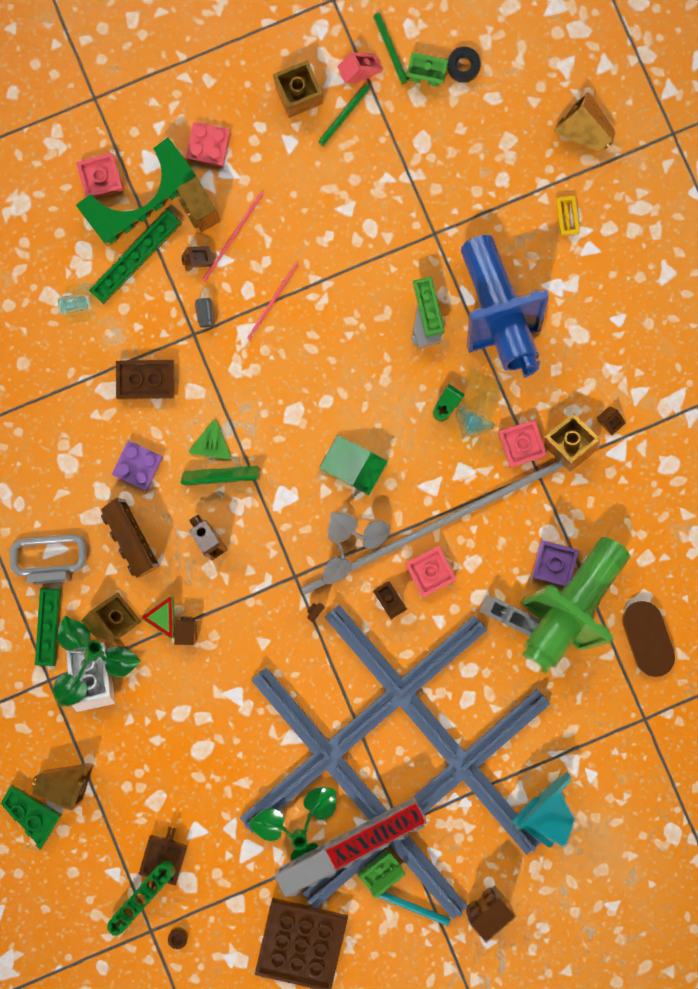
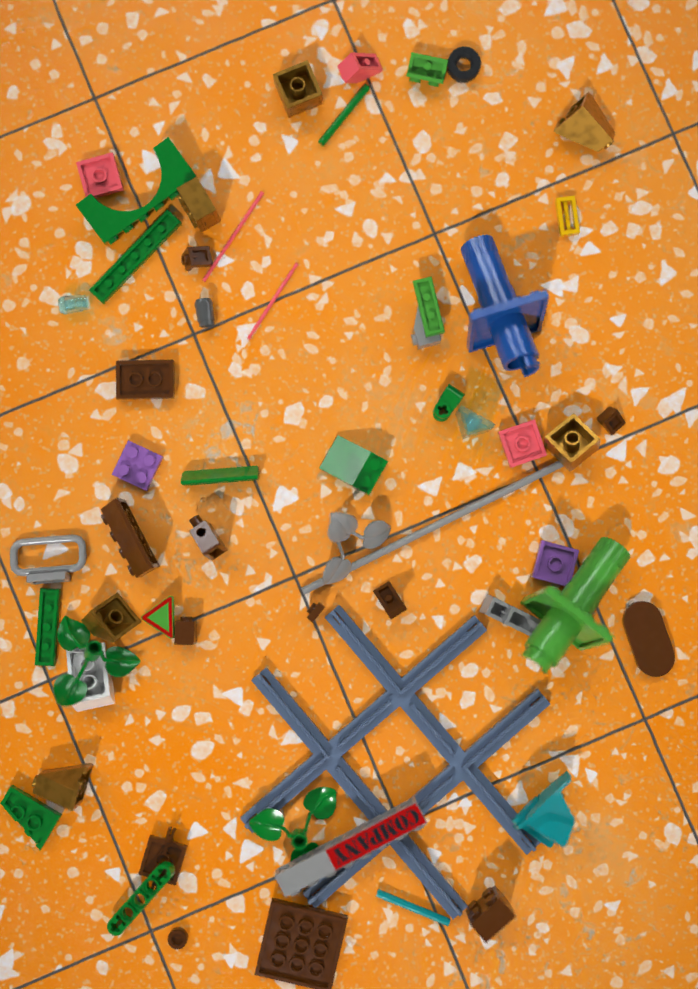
(208, 145): coral plate -> none
(211, 443): bright green piece -> none
(381, 873): bright green bracket -> none
(390, 48): green bar -> none
(430, 571): coral plate -> none

